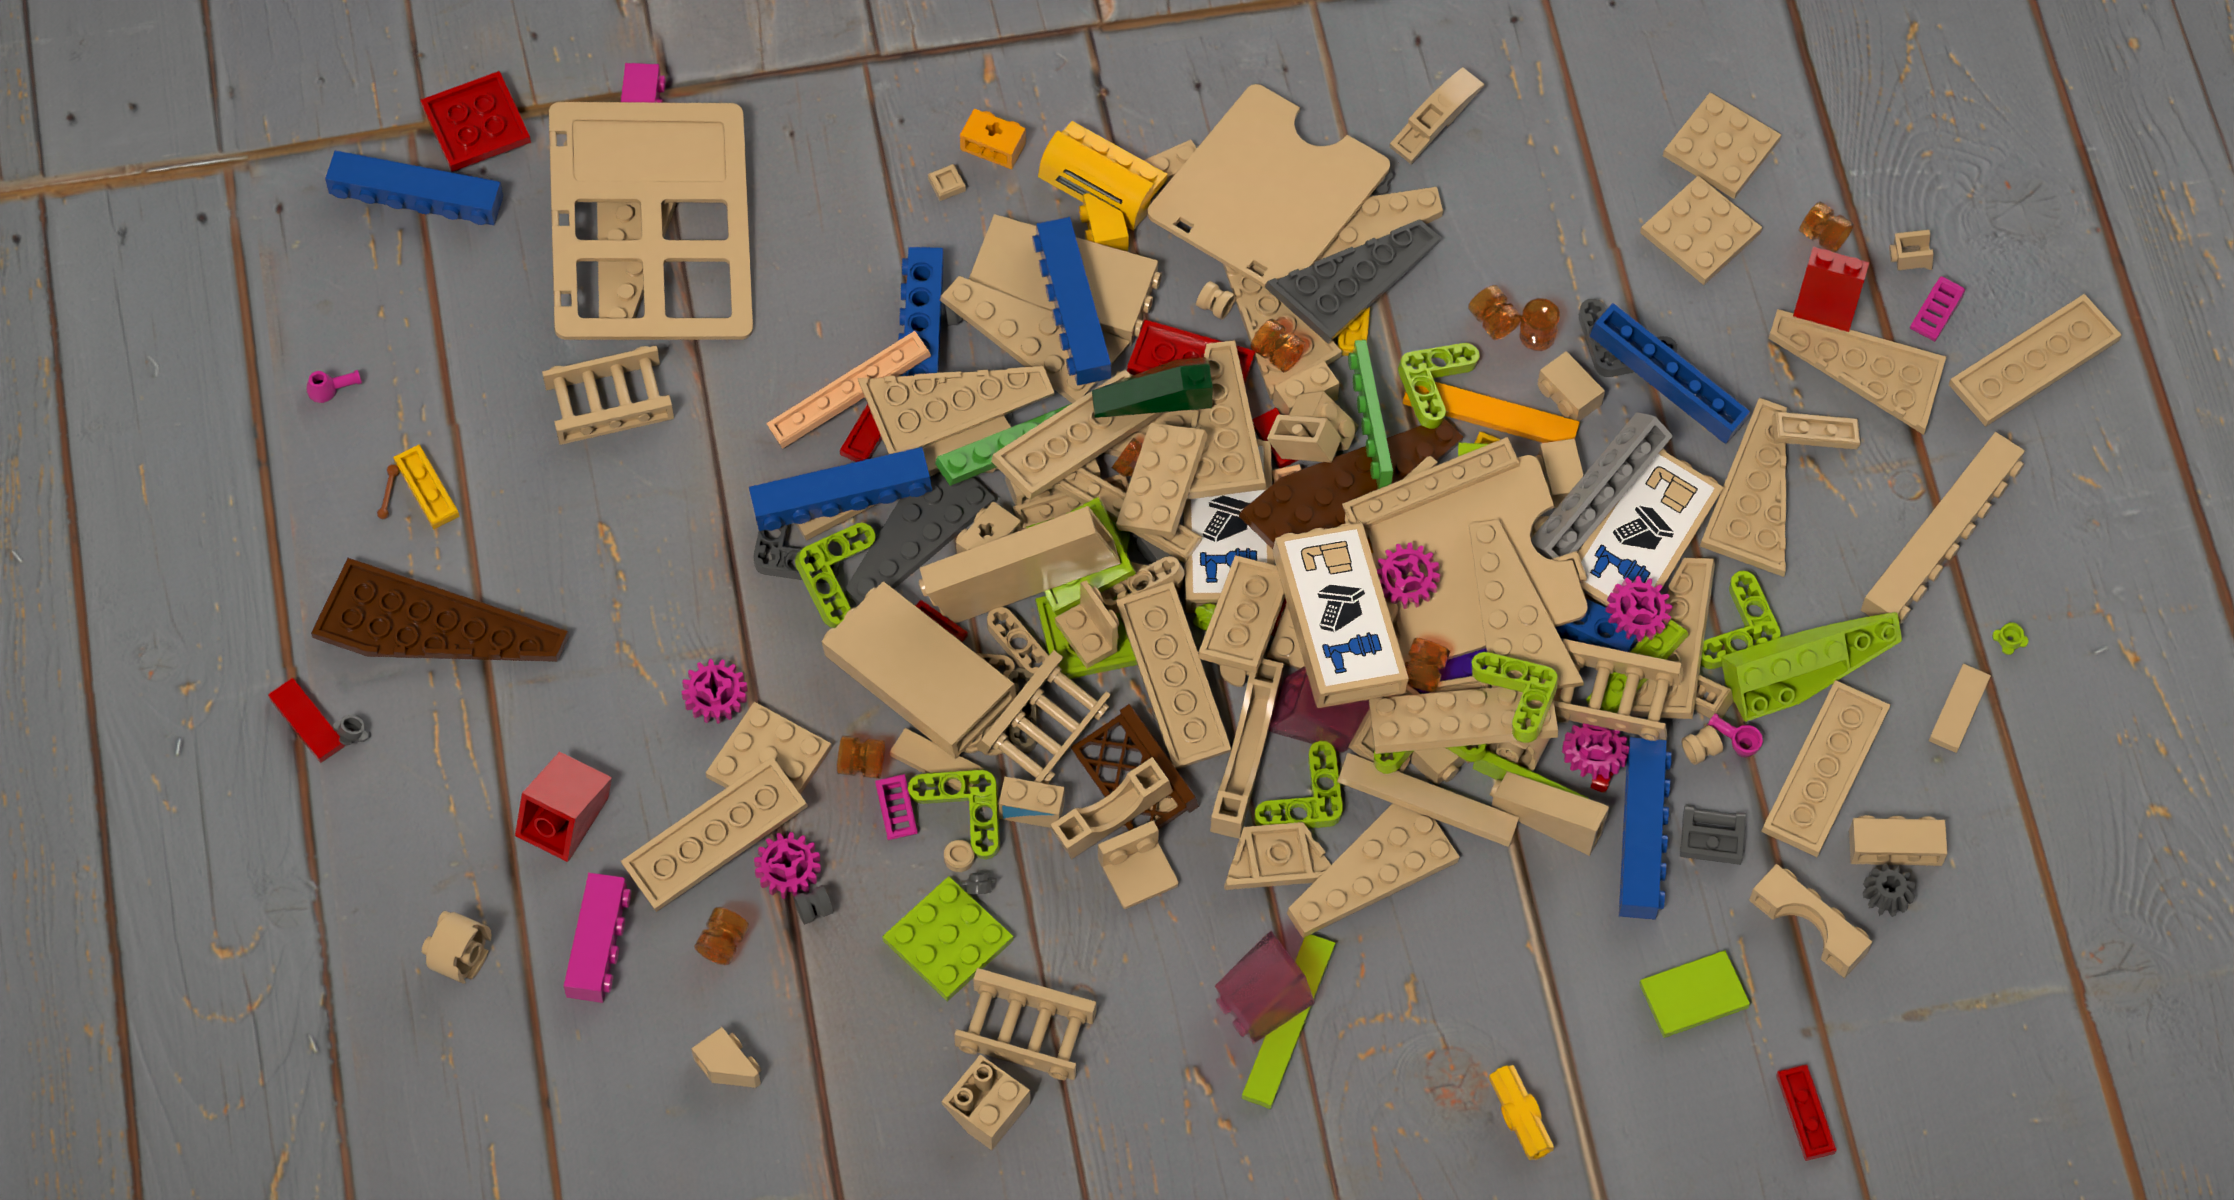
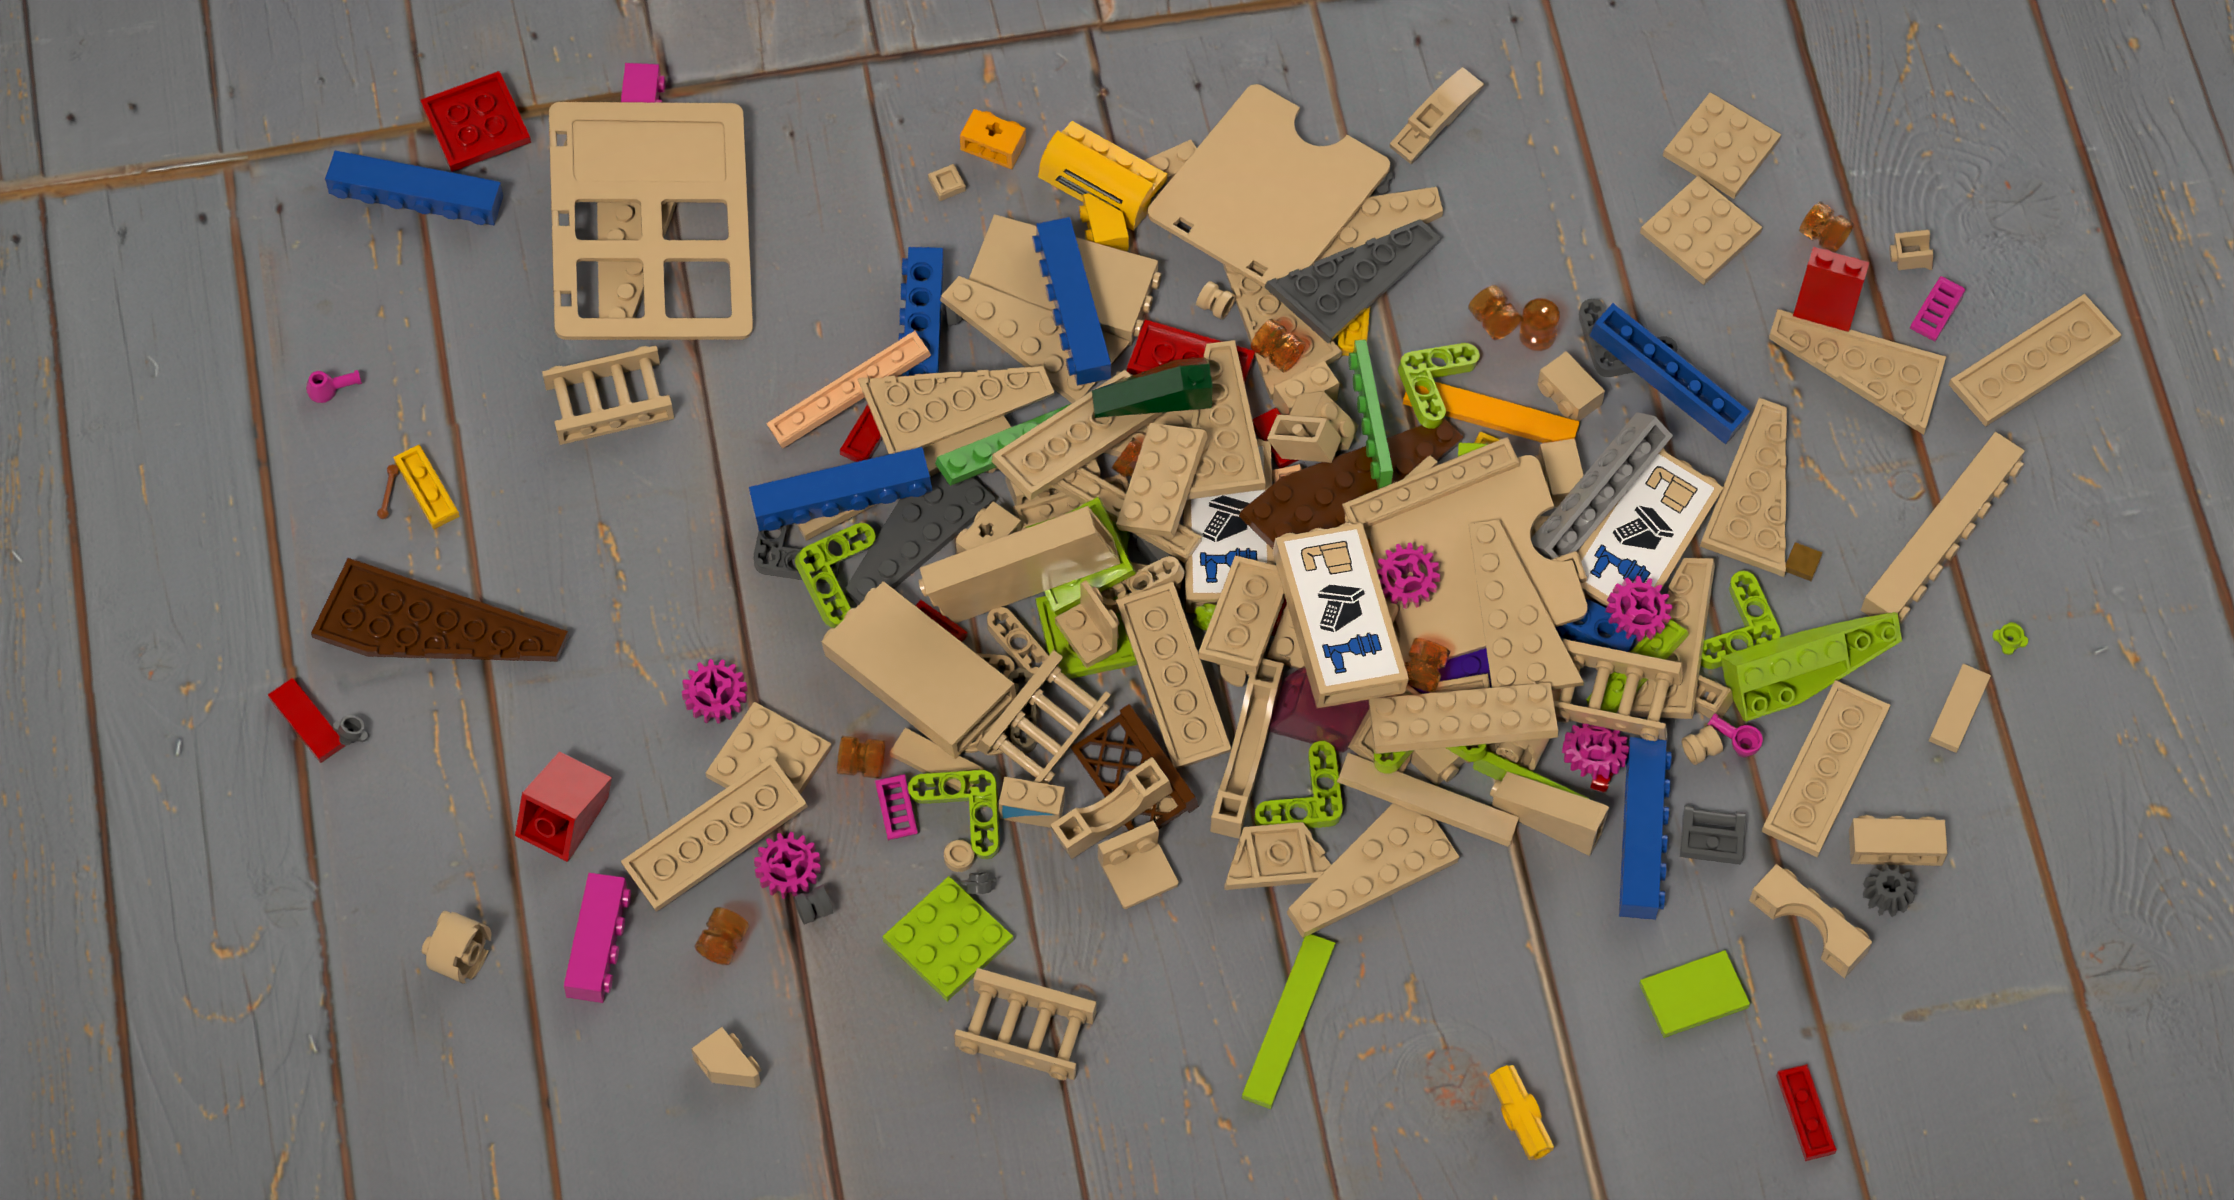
(987, 1102): tan slope -> none
(1263, 990): clear pink slope -> none
(1531, 689): lime beam -> none
(1803, 561): none -> pearl gold tile
(1815, 430): tan tile -> none

